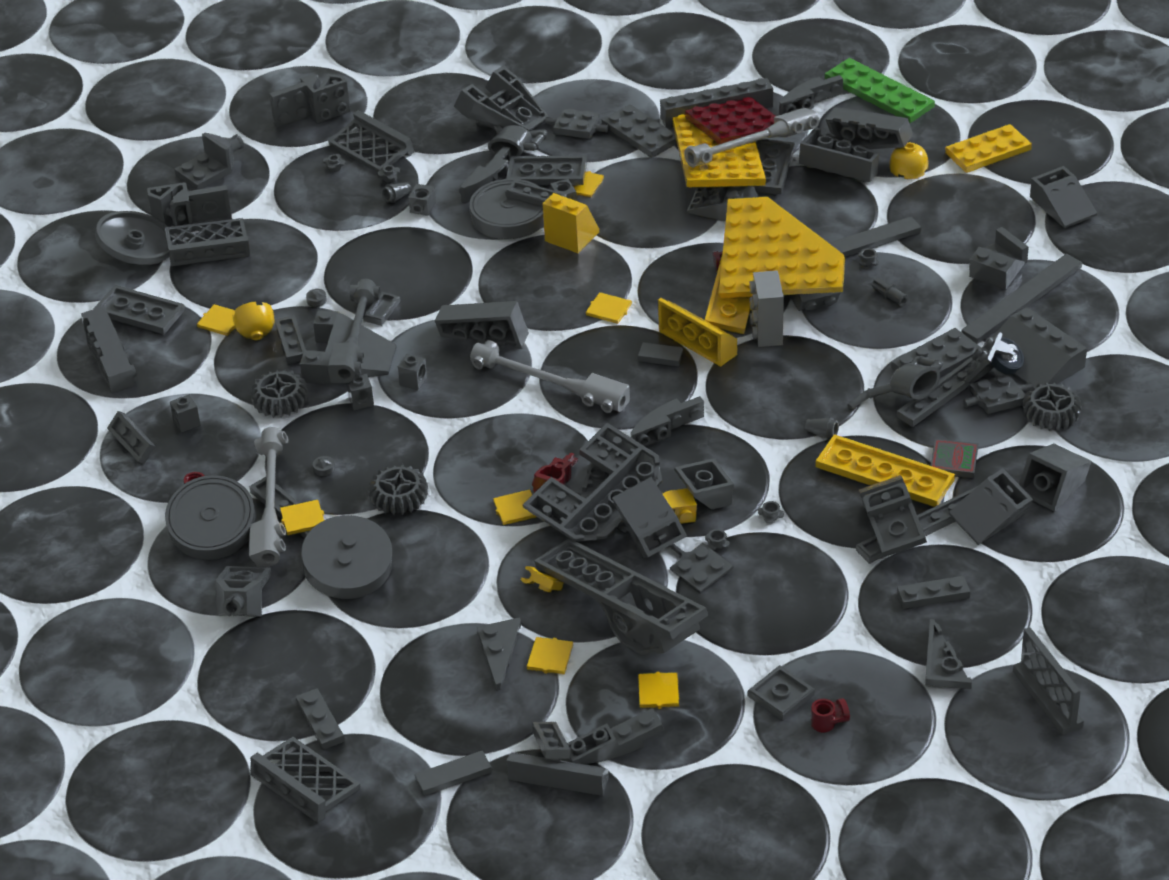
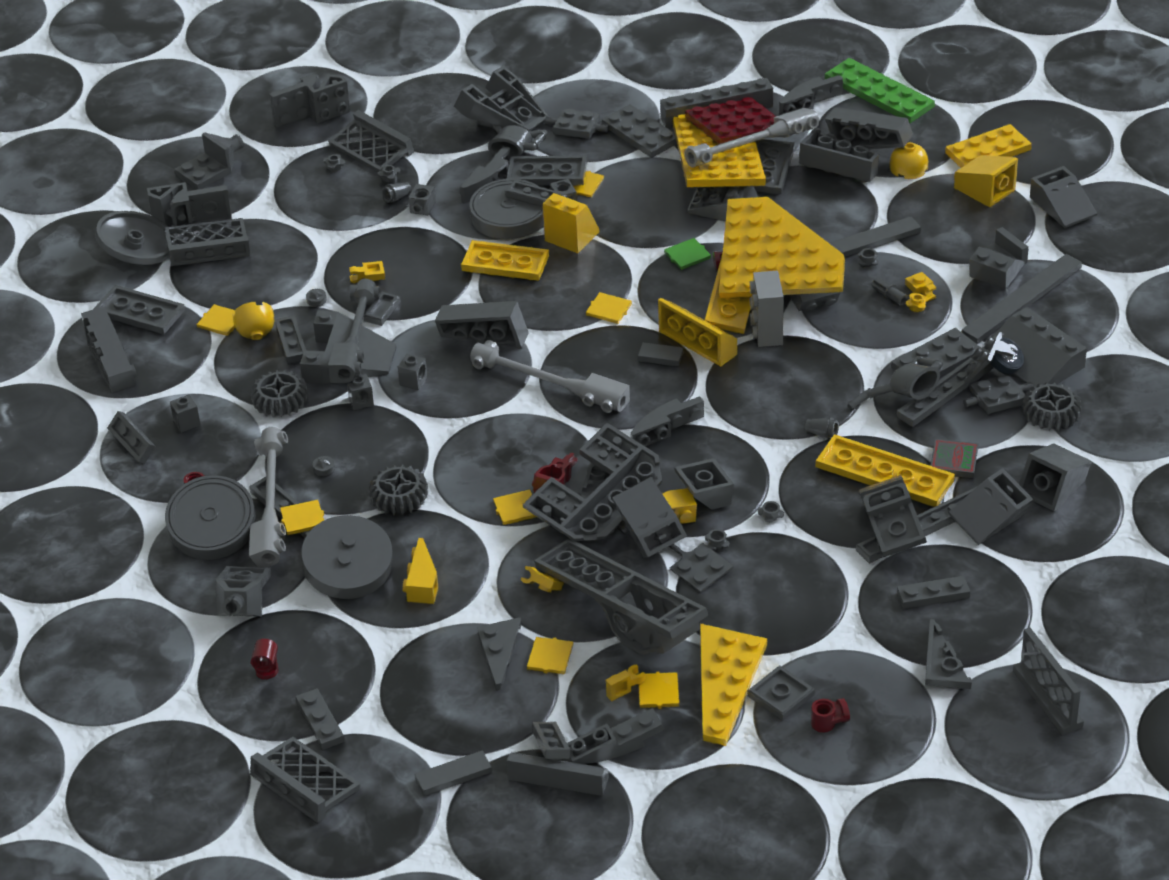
(265, 659): none -> dark red piece
(370, 270): none -> yellow plate
(422, 576): none -> yellow slope
(505, 260): none -> yellow plate
(621, 683): none -> yellow plate
(687, 253): none -> bright green piece
(727, 673): none -> yellow wing
(917, 302): none -> yellow plate
(922, 284): none -> yellow plate
(987, 178): none -> yellow slope

